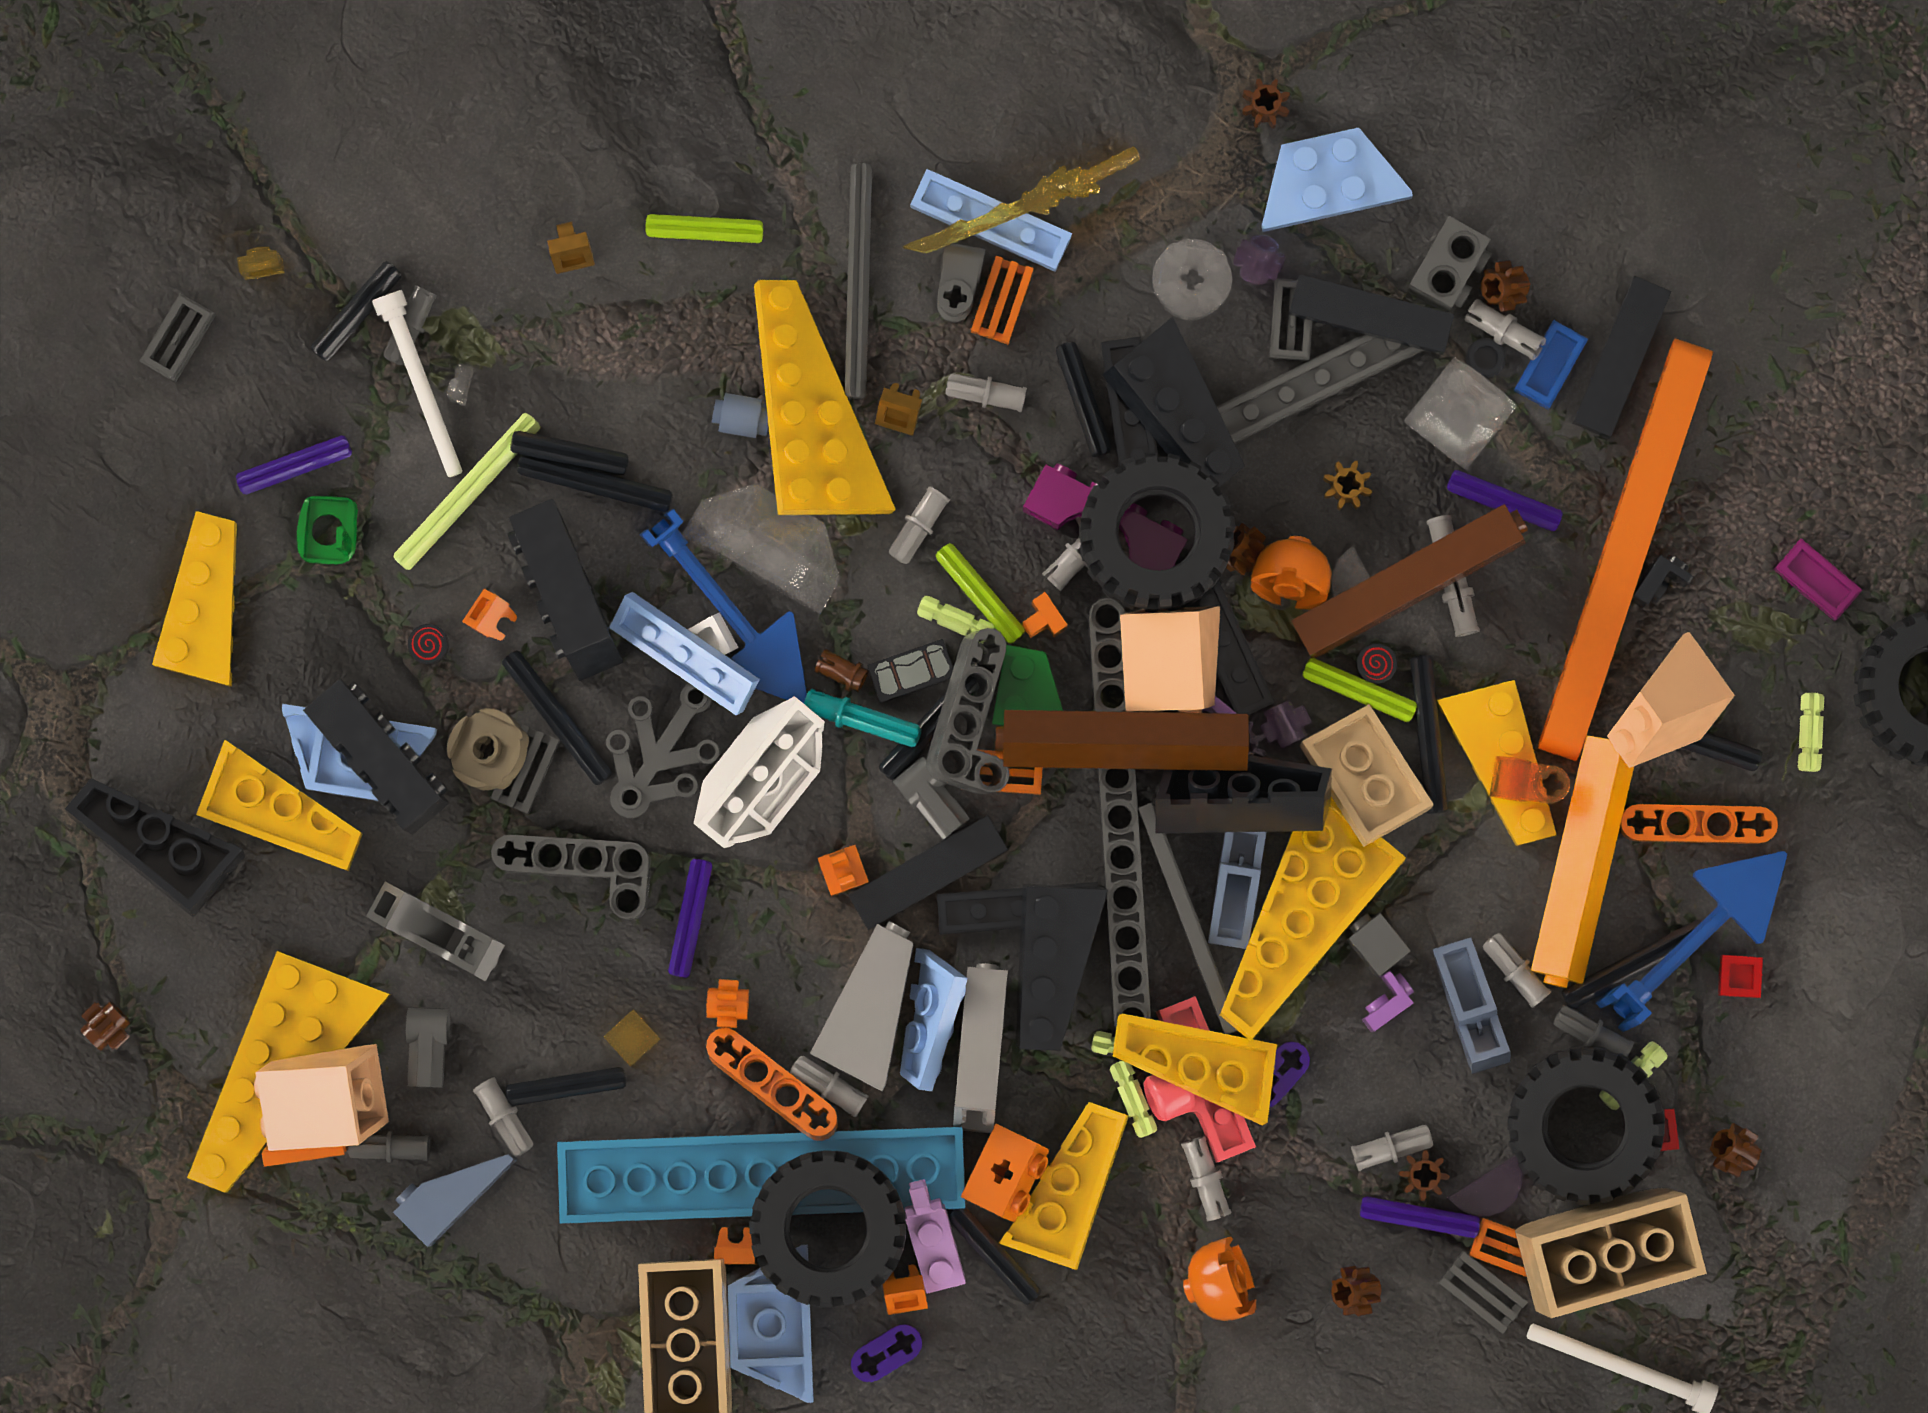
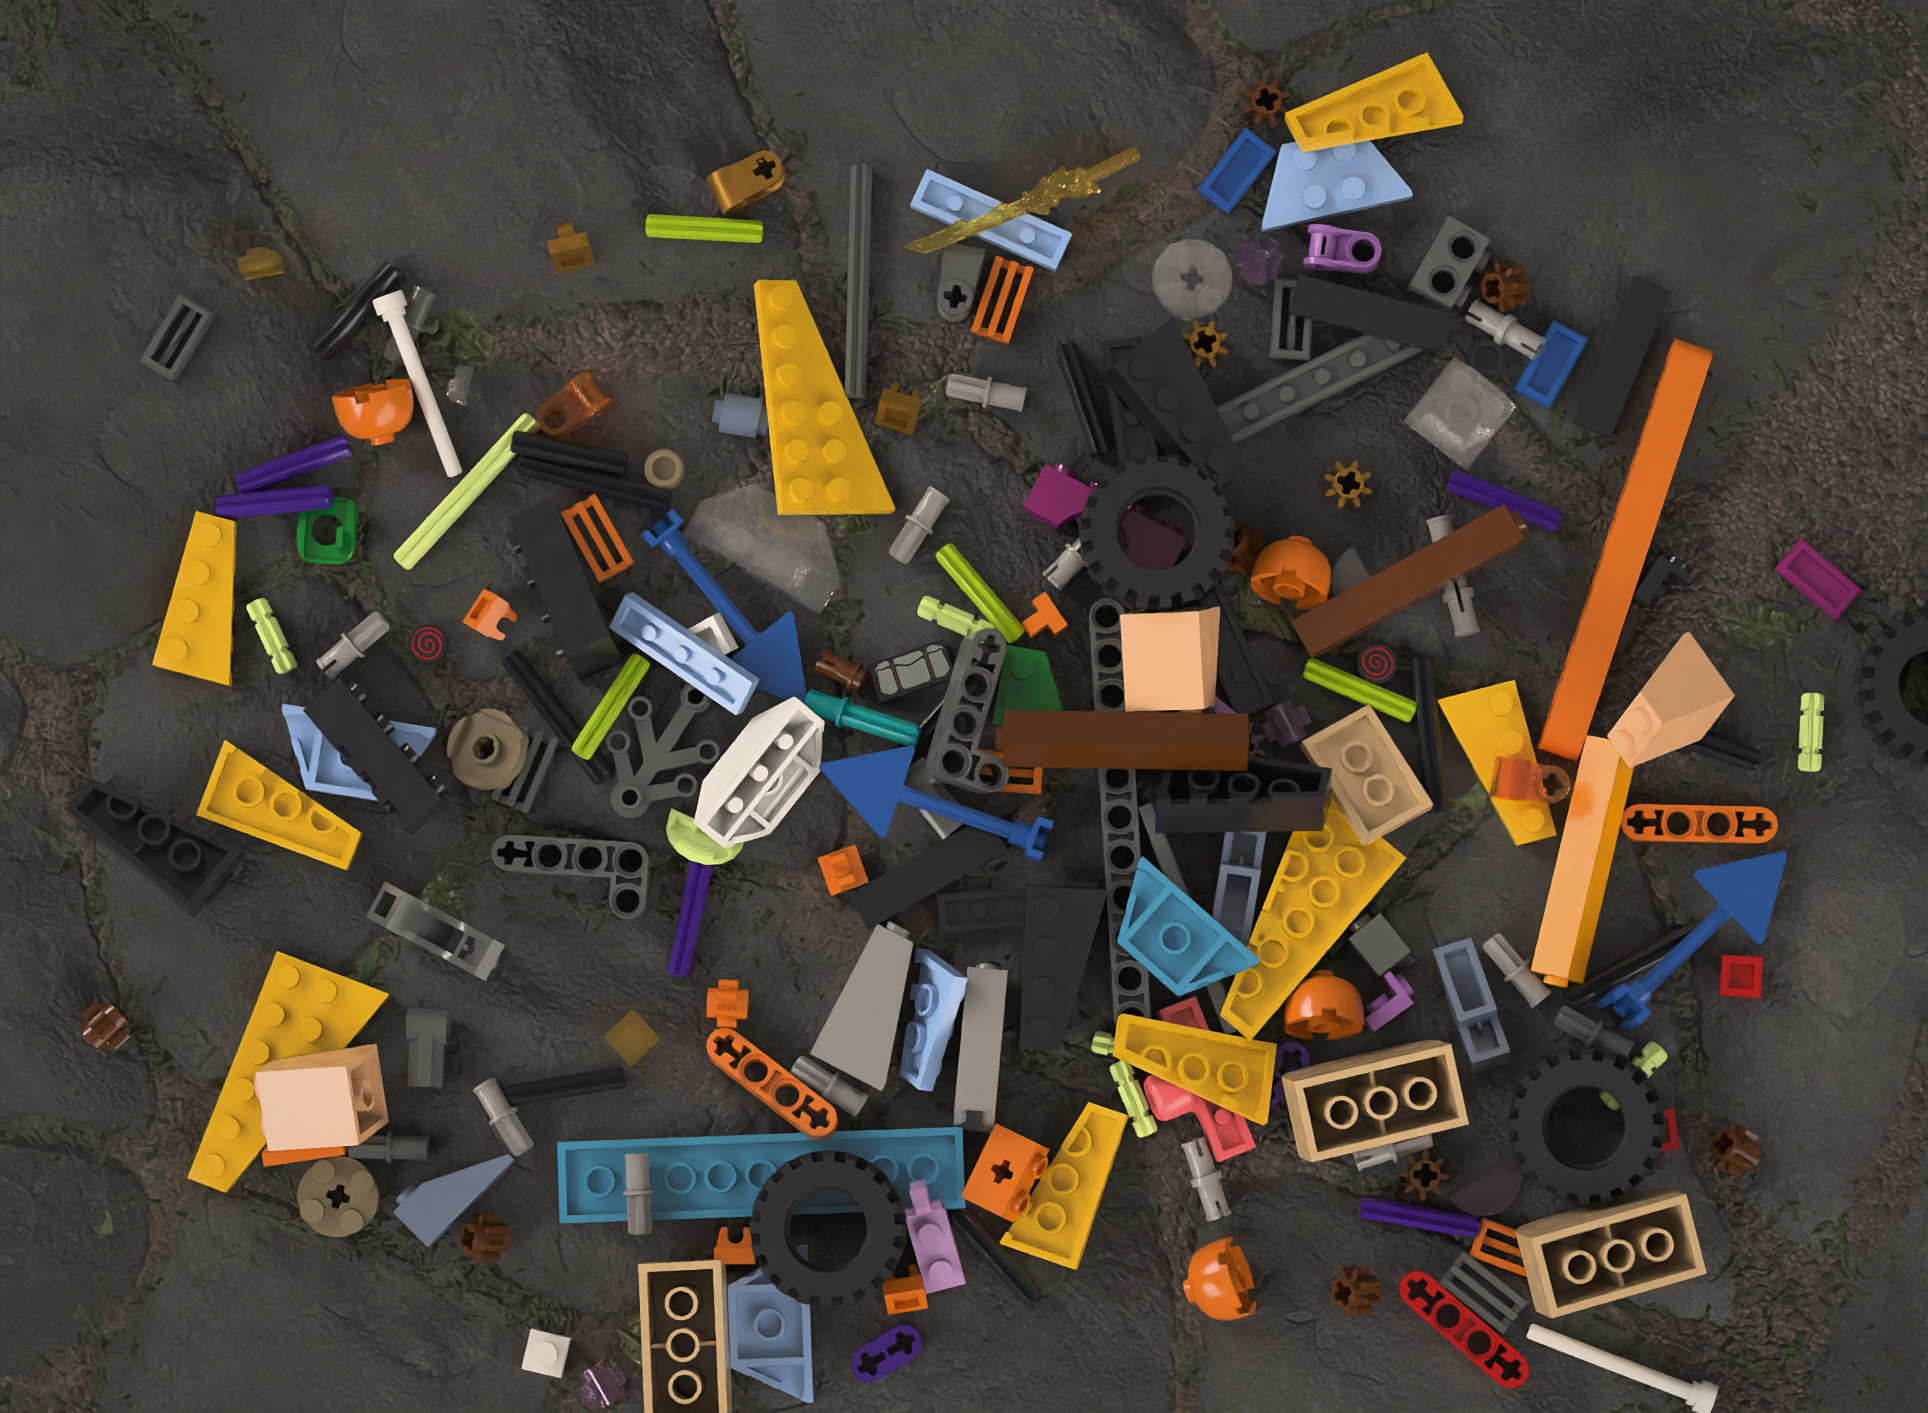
(271, 636): none -> yellowish green axle
(274, 501): none -> dark purple axle
(350, 1216): none -> dark tan plate
(354, 644): none -> light grey axle
(375, 410): none -> orange cylinder
(485, 1237): none -> reddish brown gear
(546, 1353): none -> white plate
(575, 405): none -> clear orange piece
(580, 508): none -> orange tile
(601, 1385): none -> gear
(610, 706): none -> lime axle
(638, 1193): none -> light grey axle
(664, 469): none -> dark tan tile
(696, 844): none -> yellowish green tile
(742, 183): none -> pearl gold piece
(876, 785): none -> blue piece
(1177, 936): none -> dark azure wing
(1208, 334): none -> pearl gold gear
(1237, 171): none -> blue tile
(1324, 1006): none -> orange cylinder
(1339, 250): none -> medium lavender piece
(1374, 1099): none -> tan brick
(1381, 106): none -> yellow wing
(1466, 1325): none -> red beam

